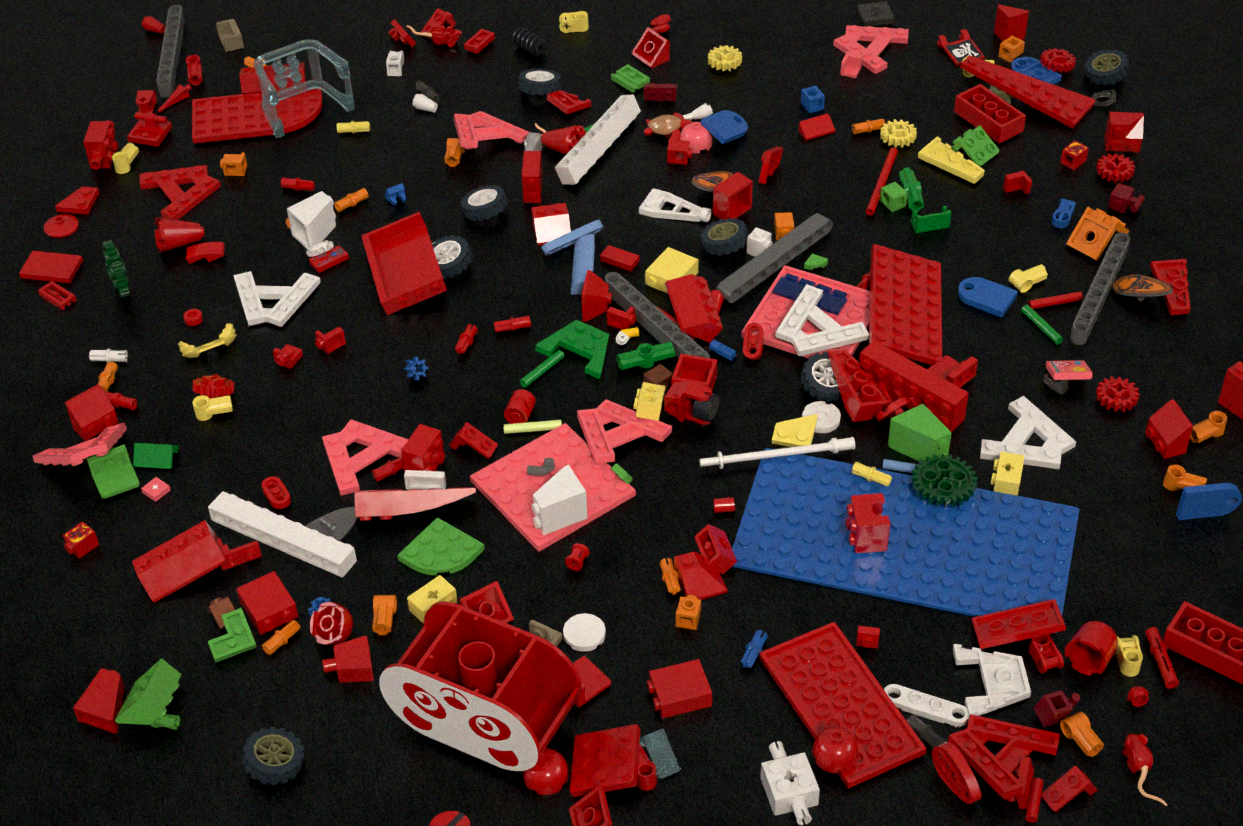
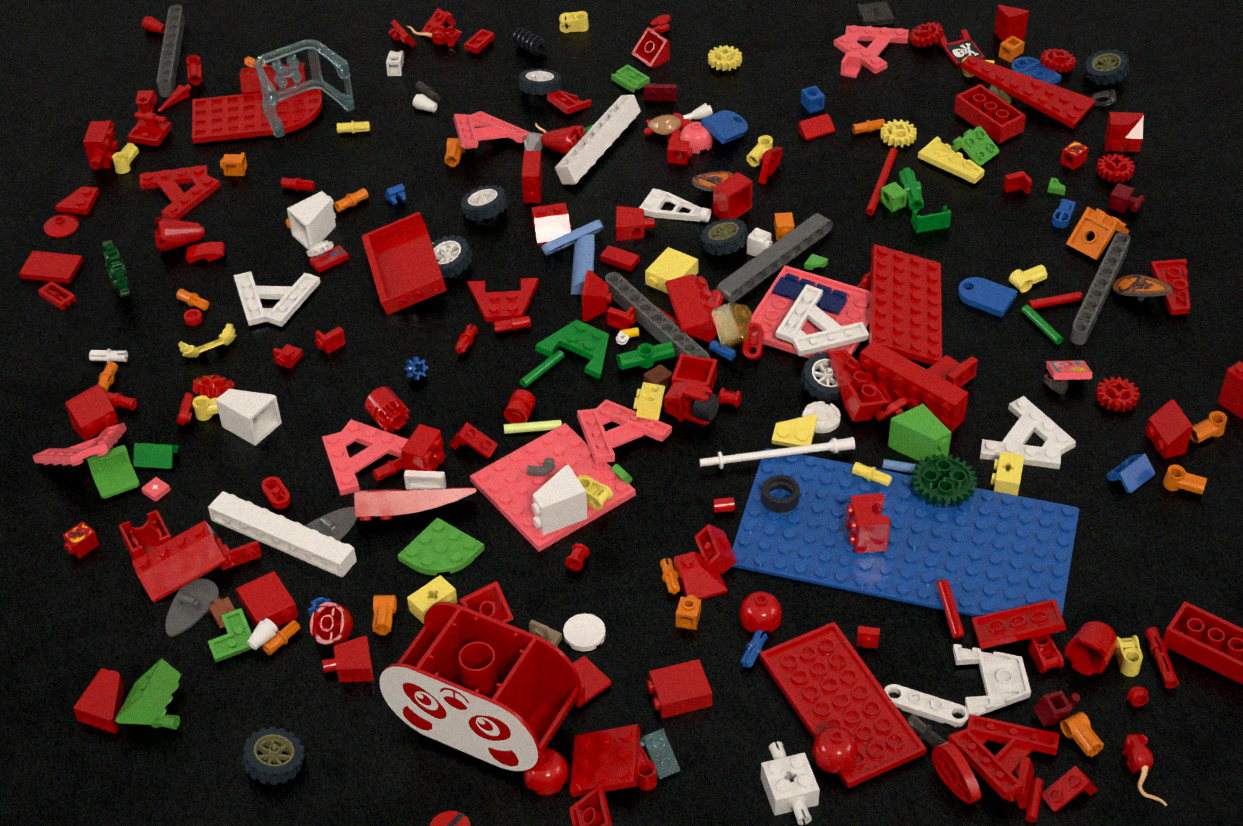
(144, 538): none -> red piece
(184, 414): none -> red plate
(190, 605): none -> dark grey shield
(192, 299): none -> orange axle
(229, 35): dark tan panel -> none
(248, 414): none -> white slope
(263, 632): none -> white cone
(387, 409): none -> red gear
(503, 305): none -> red wing
(594, 492): none -> light yellow piece
(631, 223): none -> red torso
(730, 397): none -> red bush
(732, 323): none -> clear yellow brick
(760, 612): none -> red cylinder
(764, 143): none -> light yellow piece
(780, 505): none -> black tyre
(926, 34): none -> red gear
(950, 609): none -> red axle
(1056, 187): none -> bright green tile
(1132, 472): none -> blue panel
(1208, 501): blue tile -> none

